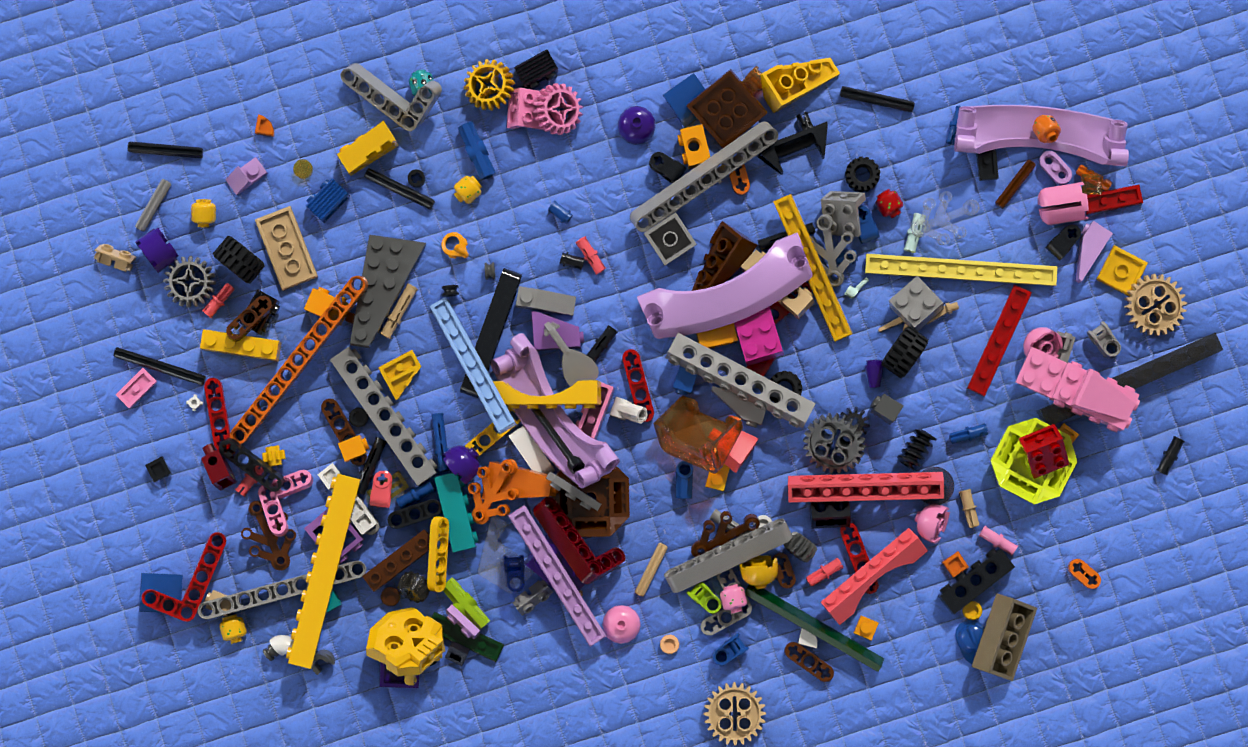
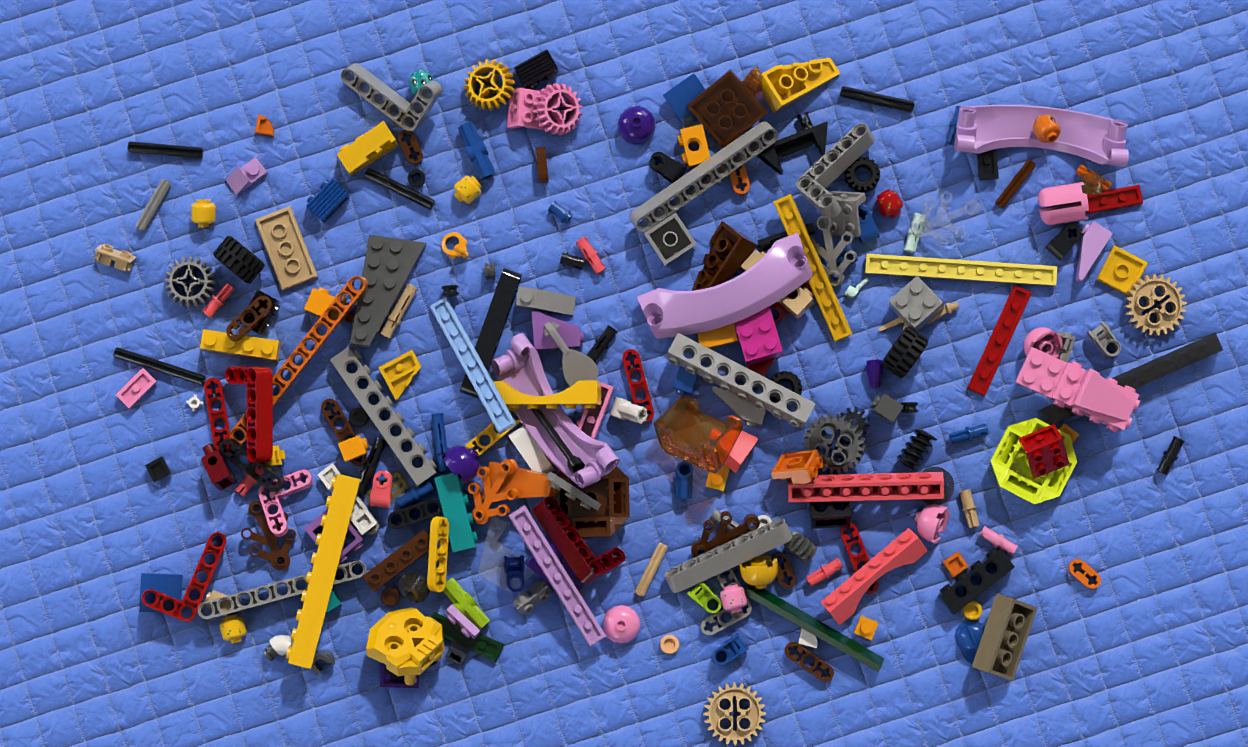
(156, 250): dark purple brick -> none
(259, 409): none -> red beam
(303, 169): clear yellow tile -> none
(406, 149): none -> reddish brown beam
(542, 165): none -> reddish brown beam
(798, 466): none -> orange plate
(830, 166): none -> light grey beam
(909, 407): none -> black bush
(1055, 167): lavender plate -> none

